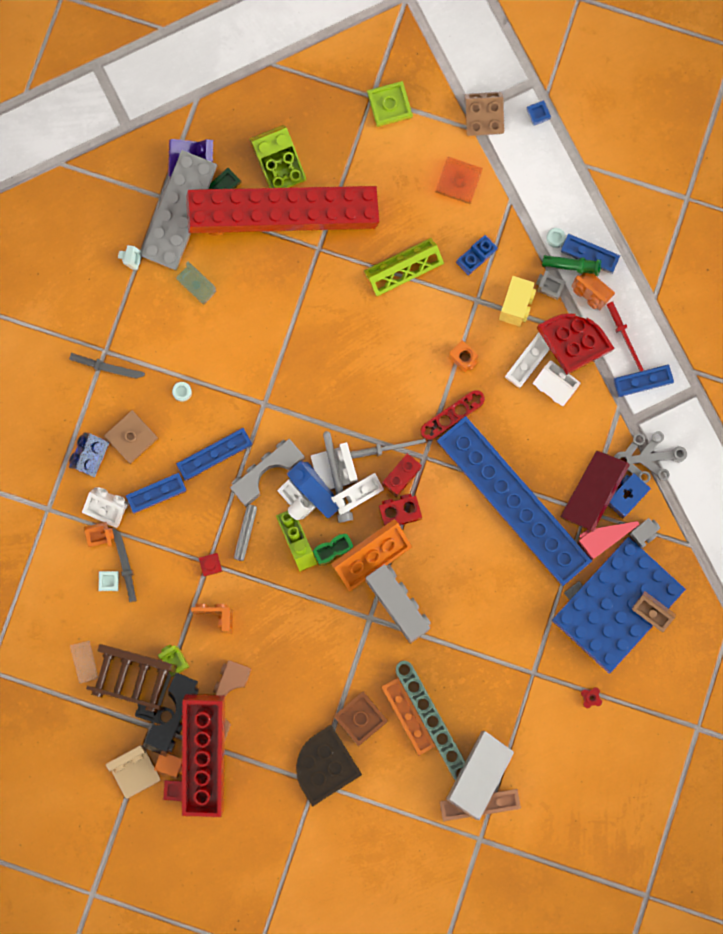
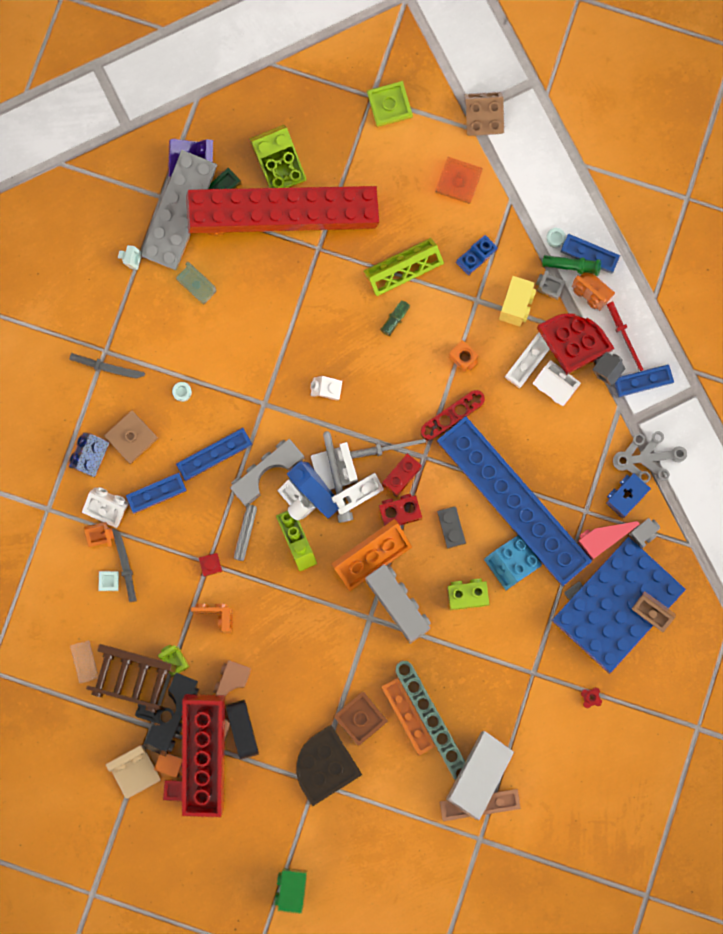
(242, 729): none -> black beam
(292, 890): none -> green brick
(326, 387): none -> white bracket
(327, 552): green brick -> none
(395, 318): none -> clear green axle
(451, 527): none -> dark grey plate
(468, 595): none -> lime brick
(512, 562): none -> dark azure bracket
(538, 112): blue plate -> none
(595, 490): dark red tile -> none
(609, 368): none -> dark grey brick

